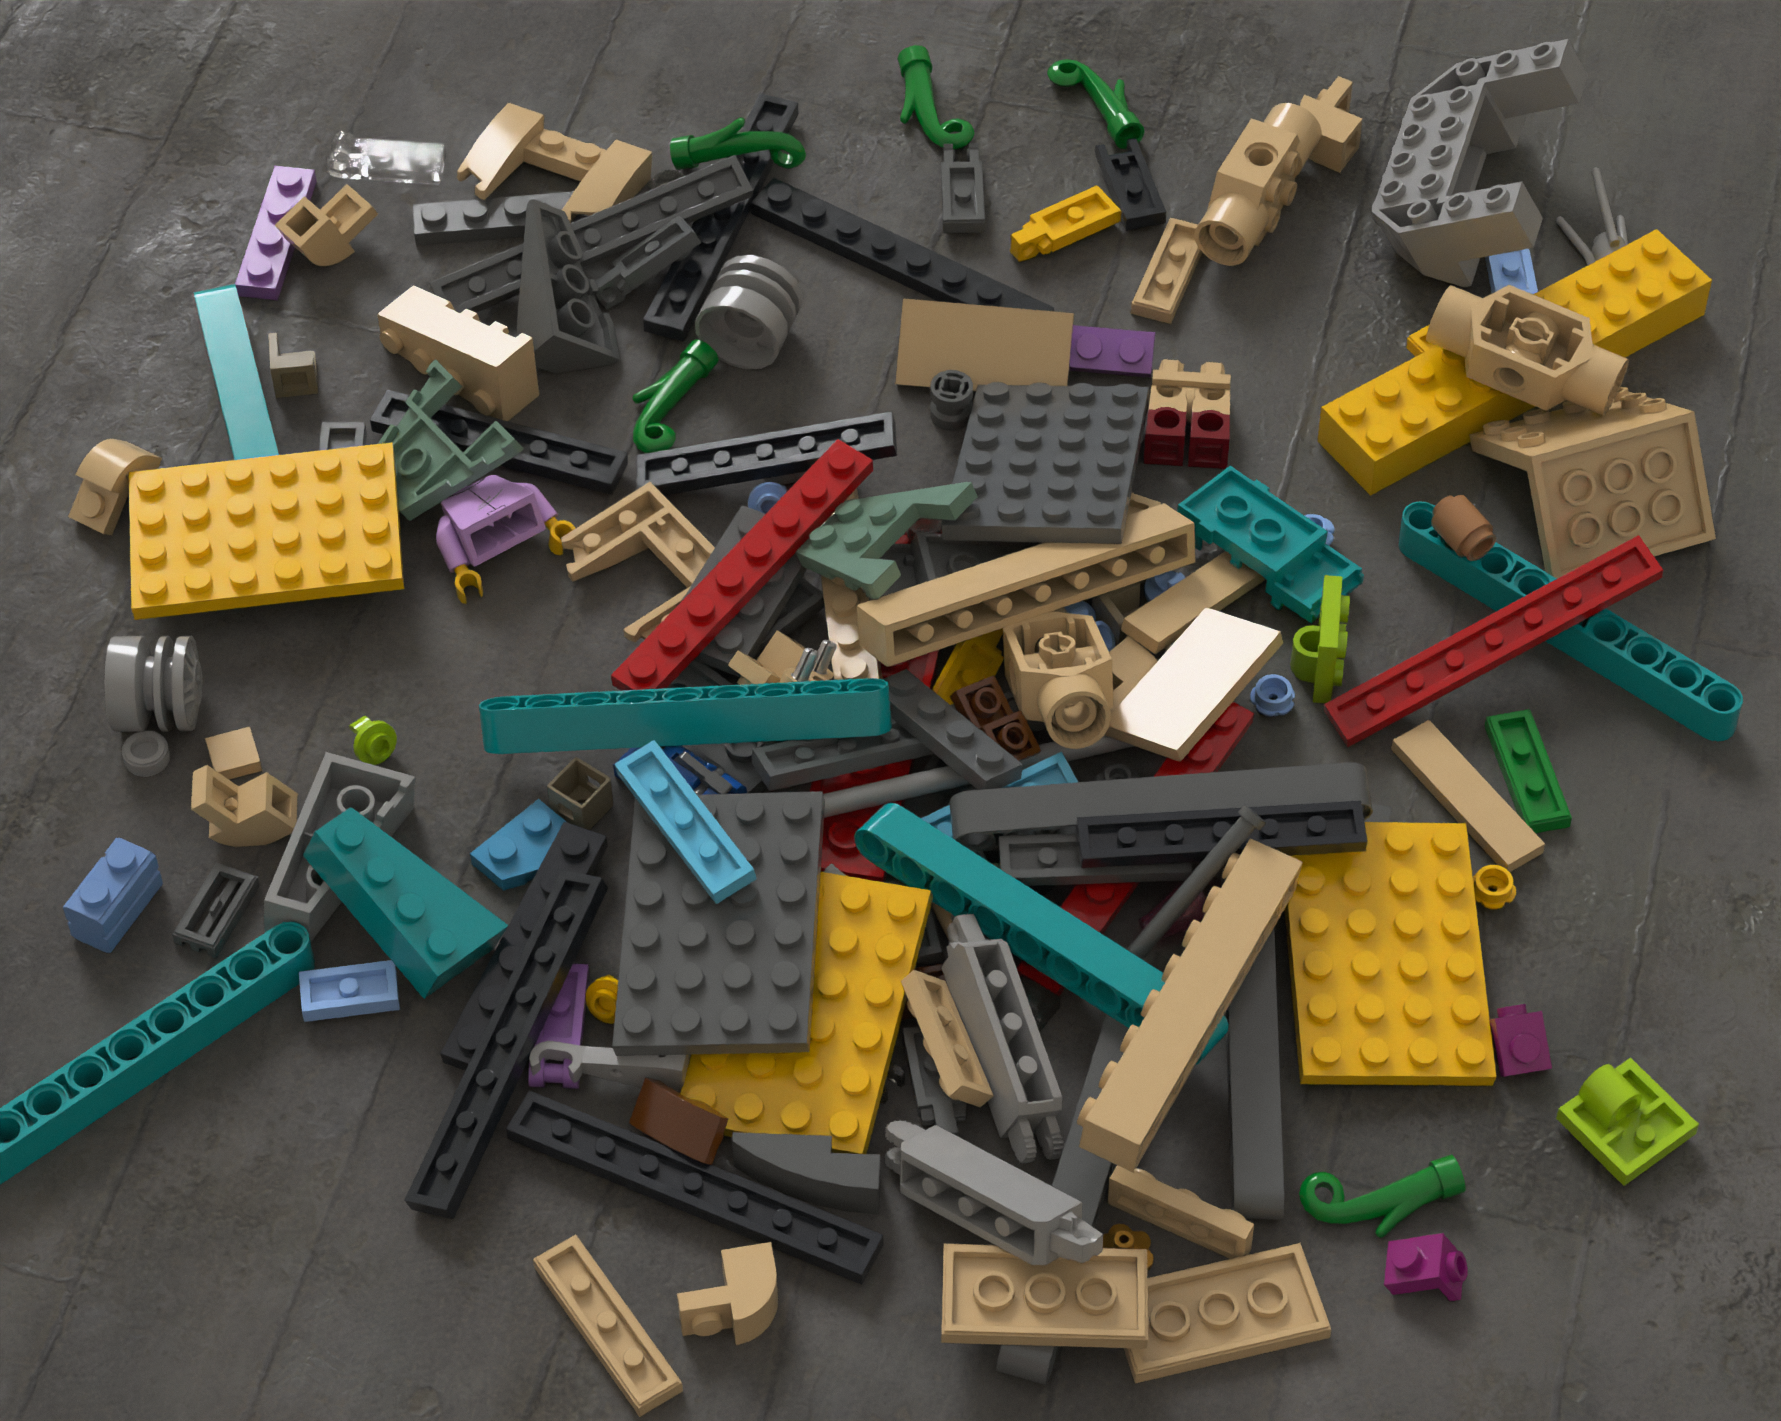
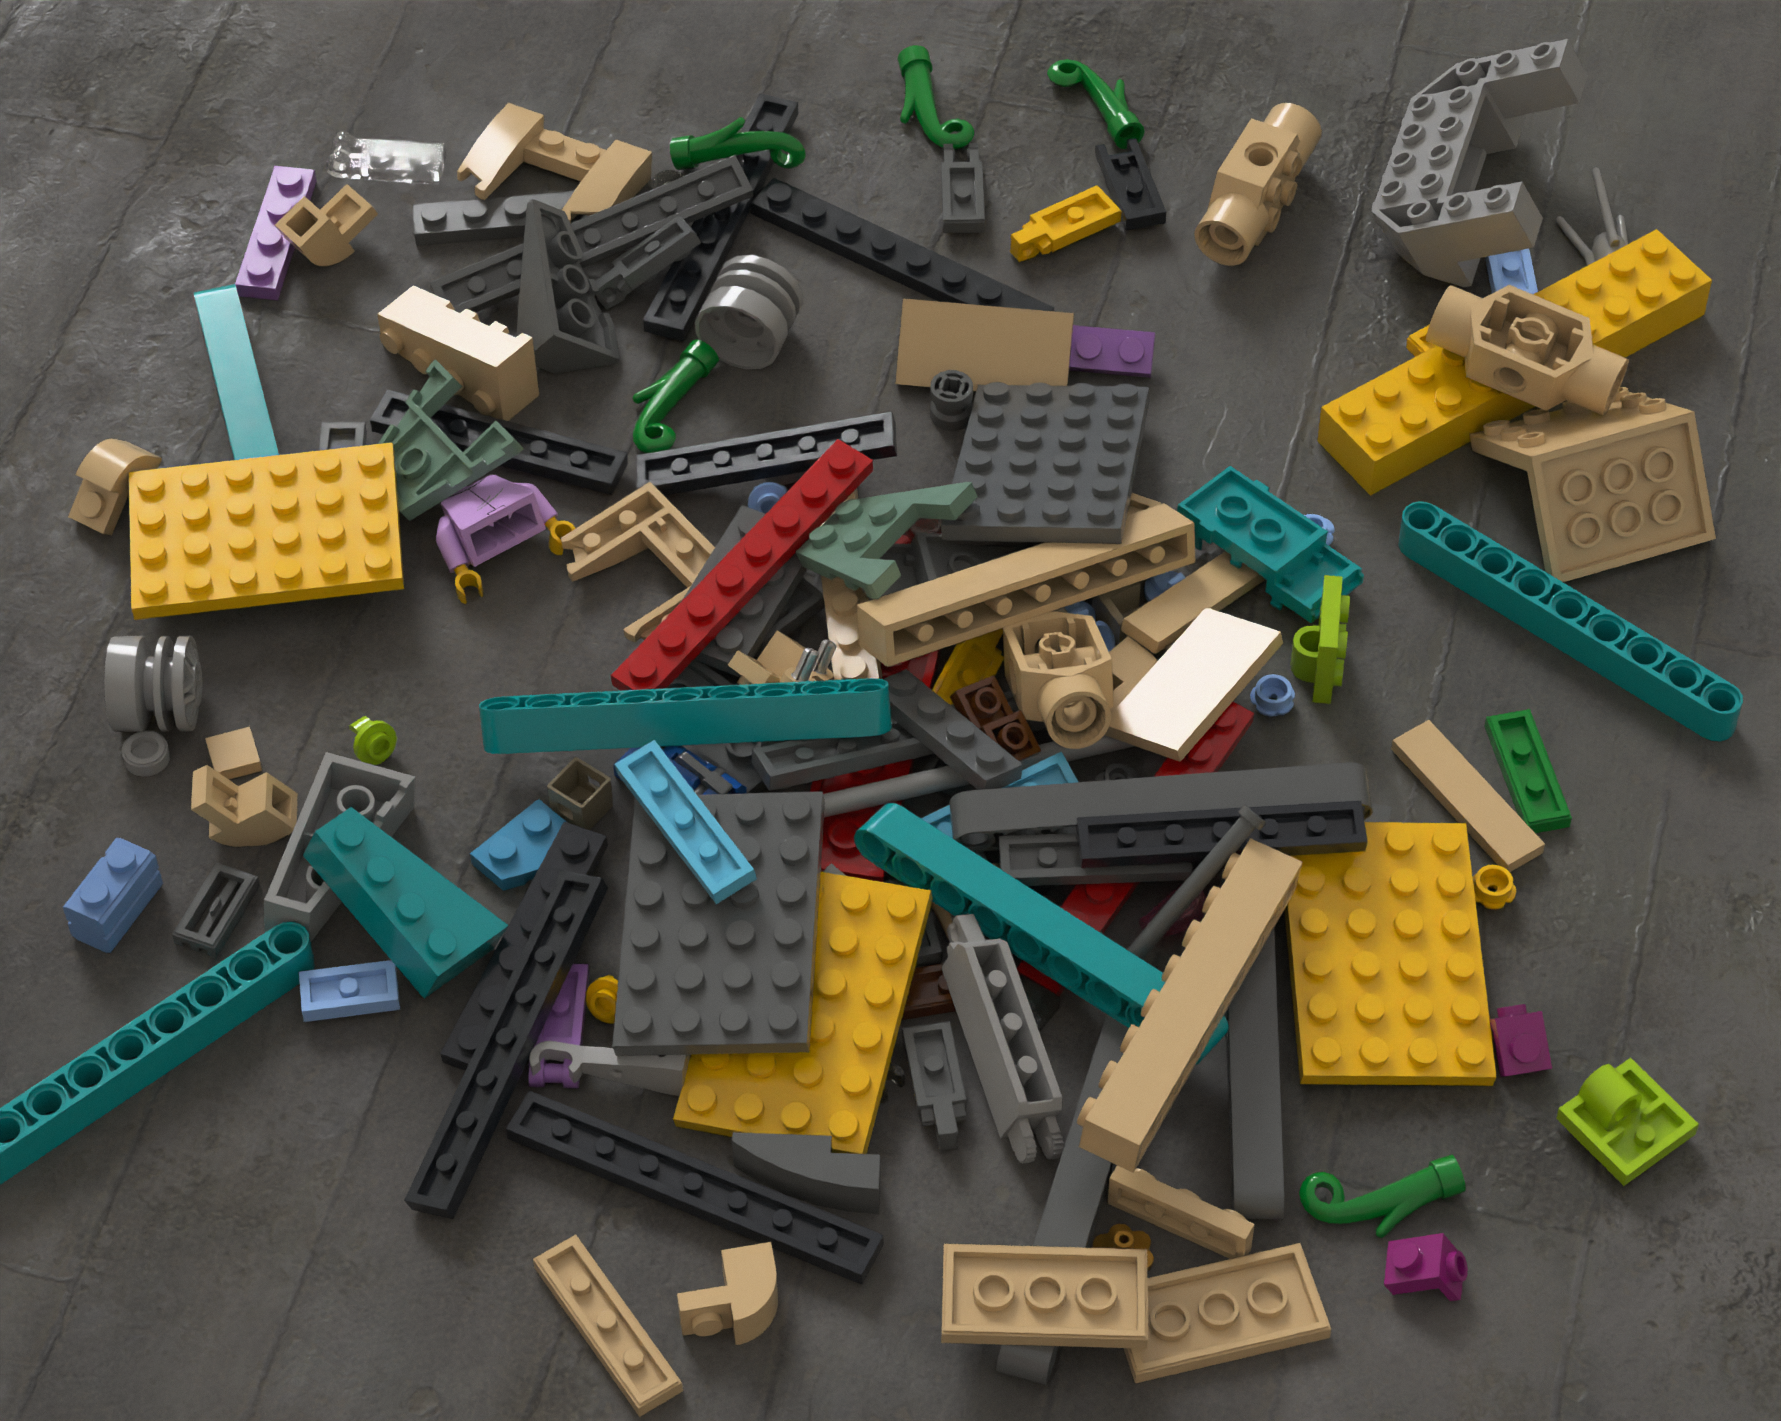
(292, 372): dark tan panel -> none
(678, 1121): reddish brown slope -> none
(946, 1039): tan plate -> none
(989, 1196): light grey hinge -> none
(1168, 273): tan tile -> none
(1193, 400): hips -> none
(1339, 128): tan brick -> none
(1463, 527): medium nougat brick -> none
(1493, 641): red plate -> none

